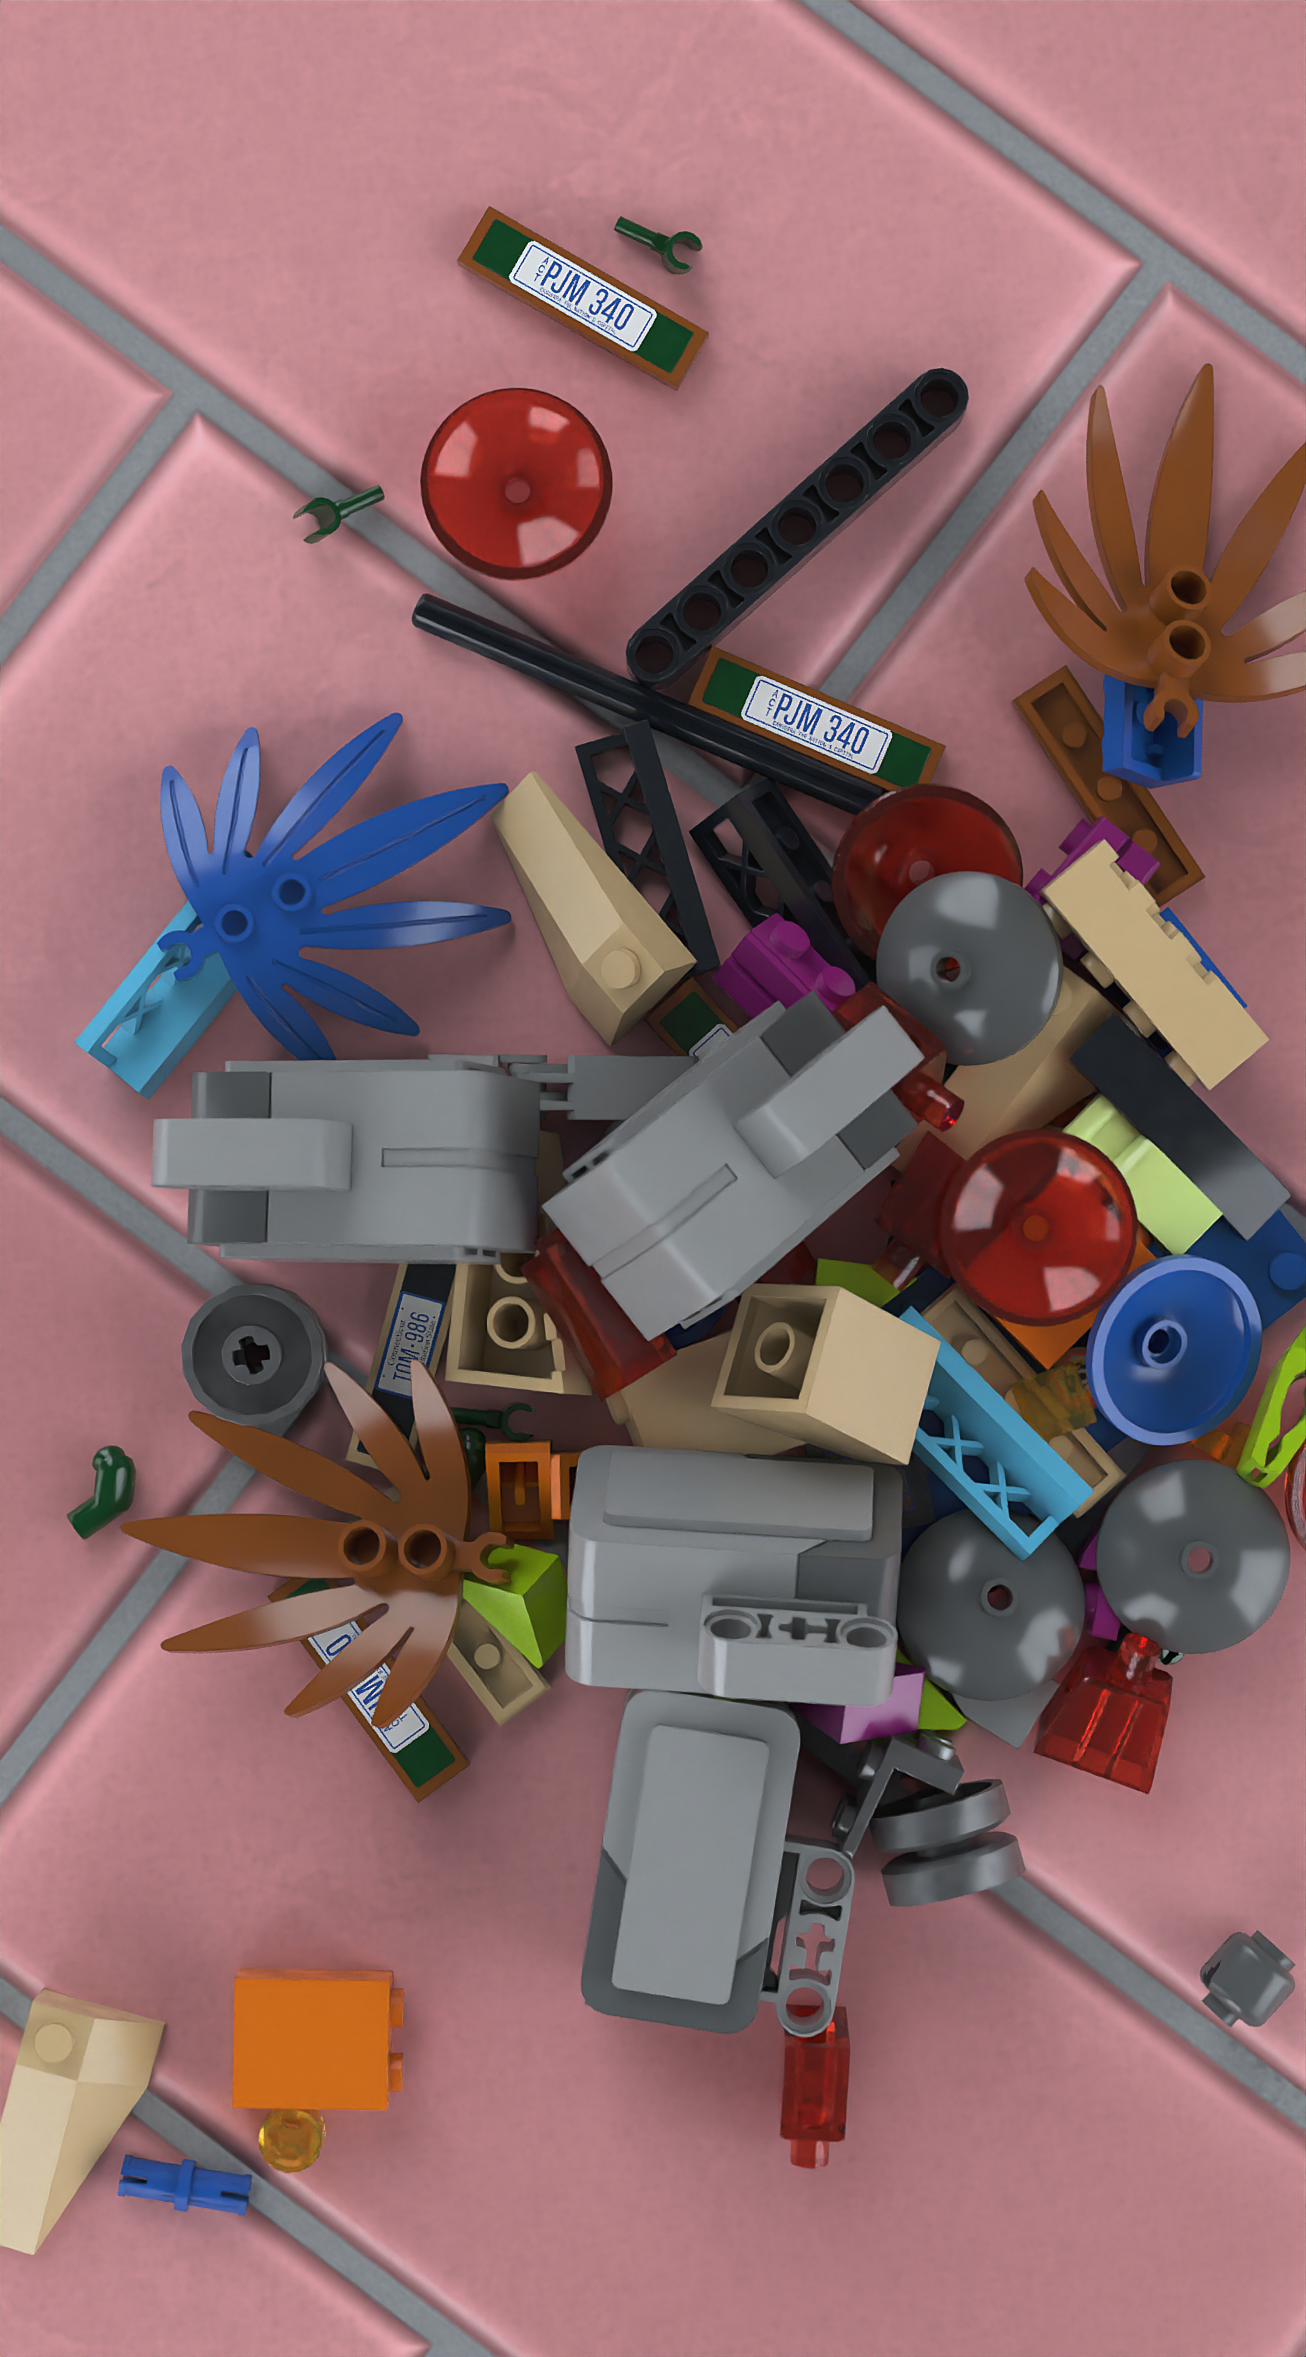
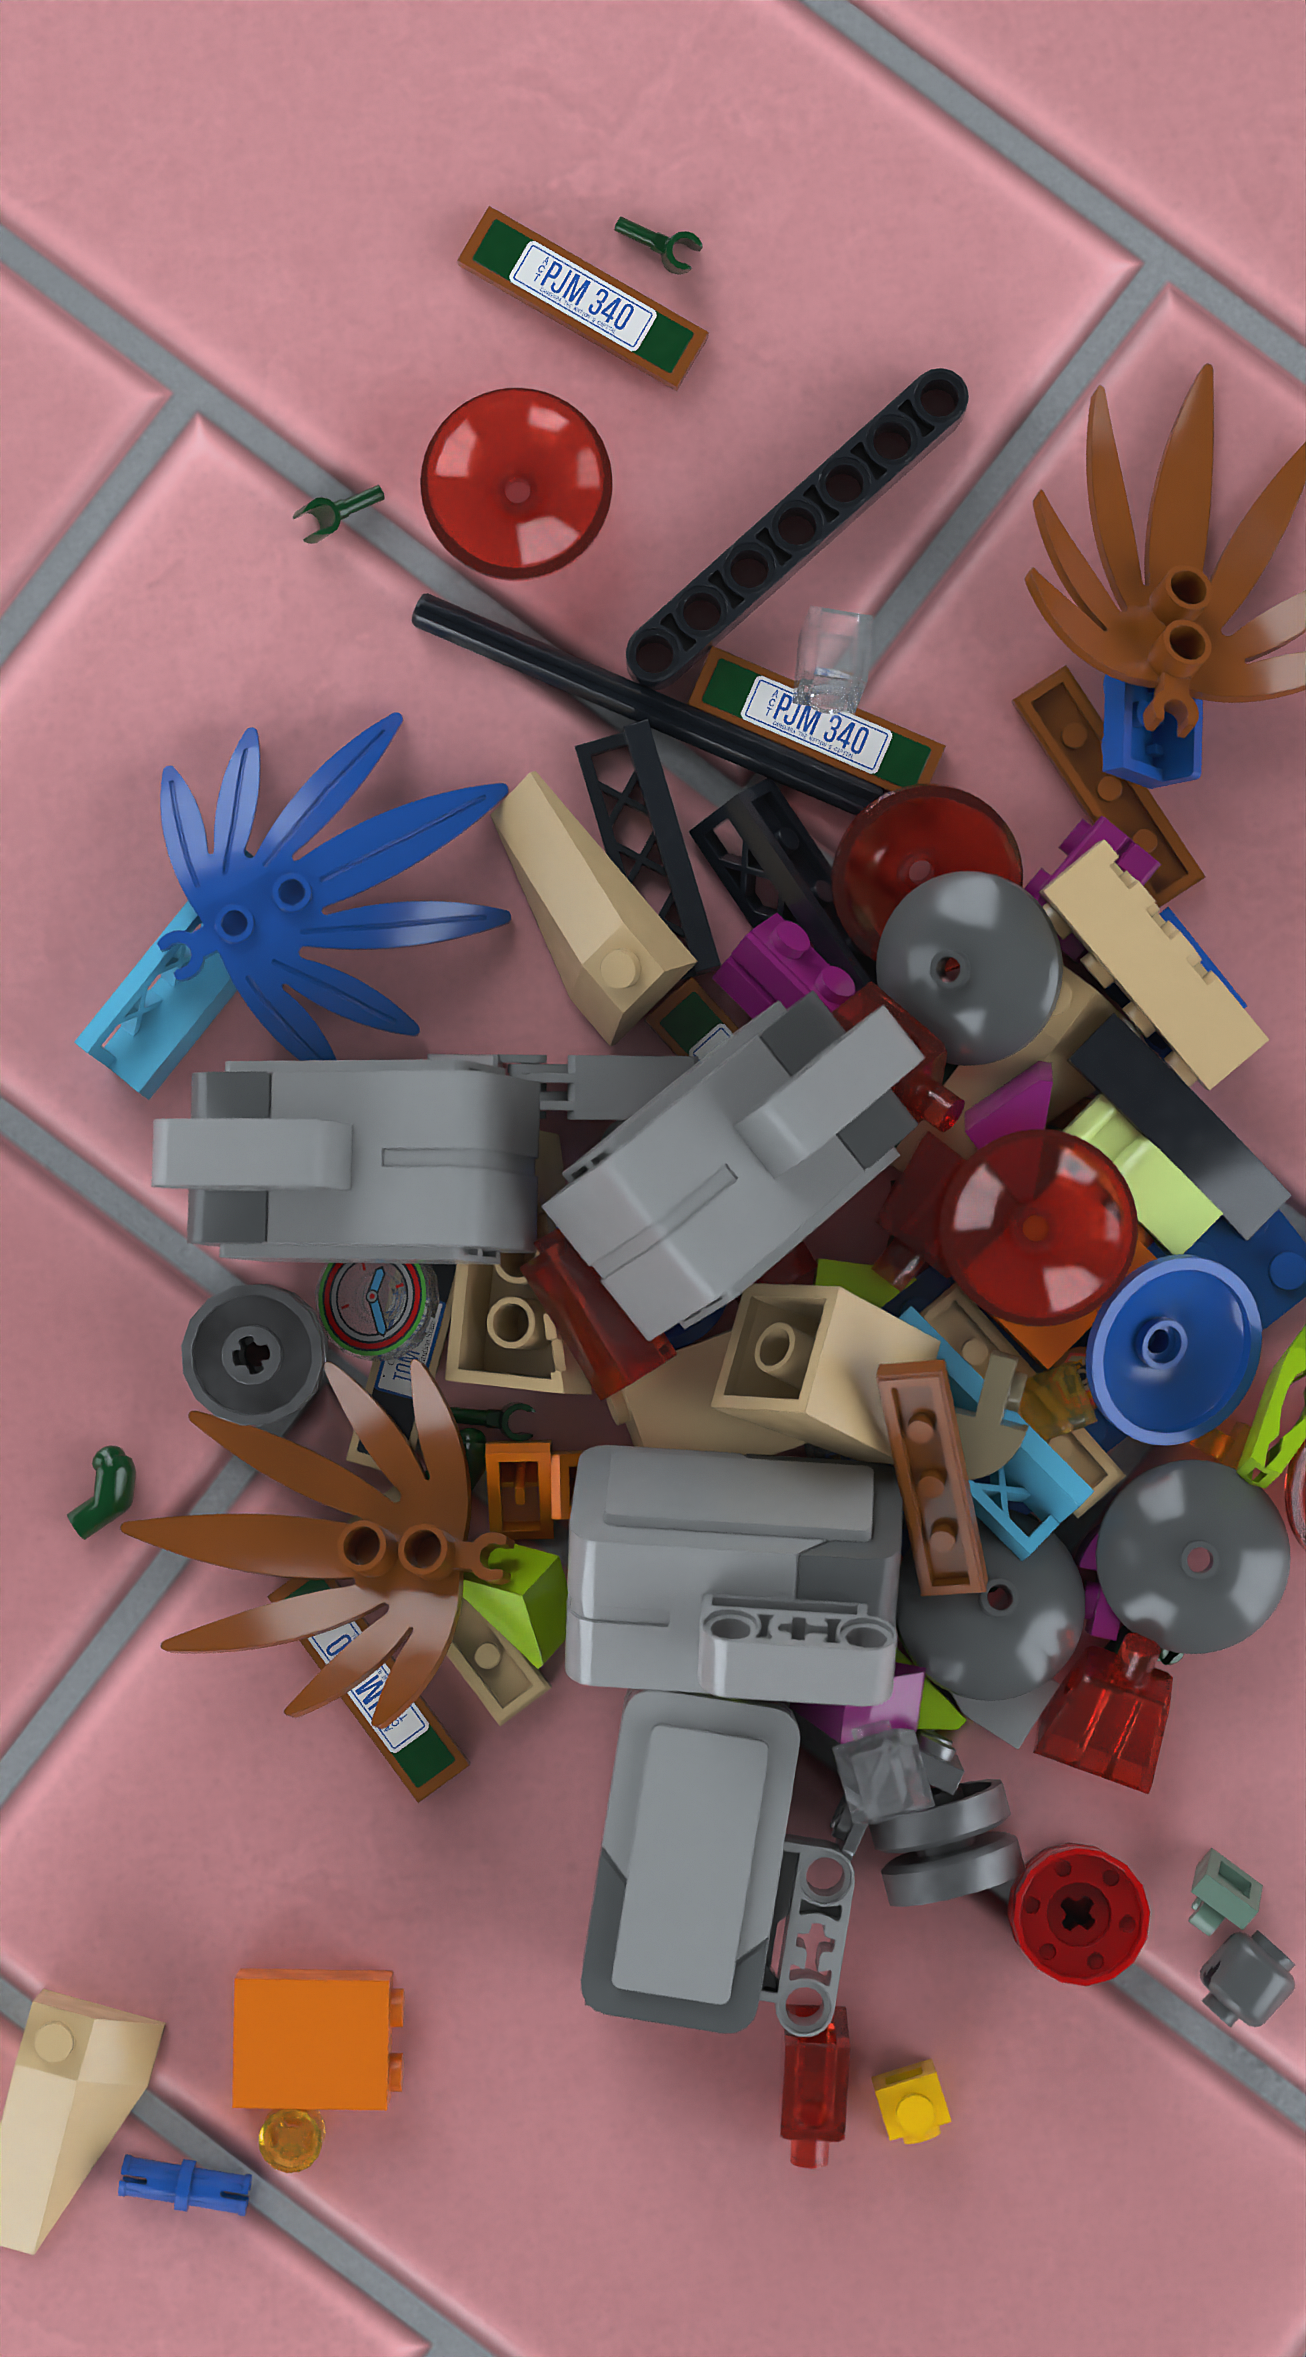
(376, 1307): none -> tile
(832, 660): none -> clear brick
(883, 1773): none -> clear brick
(911, 2102): none -> yellow brick
(932, 1477): none -> dark orange tile
(985, 1435): none -> dark tan brick
(1012, 1107): none -> magenta slope
(1116, 1908): none -> red wheel
(1223, 1892): none -> sand green tile

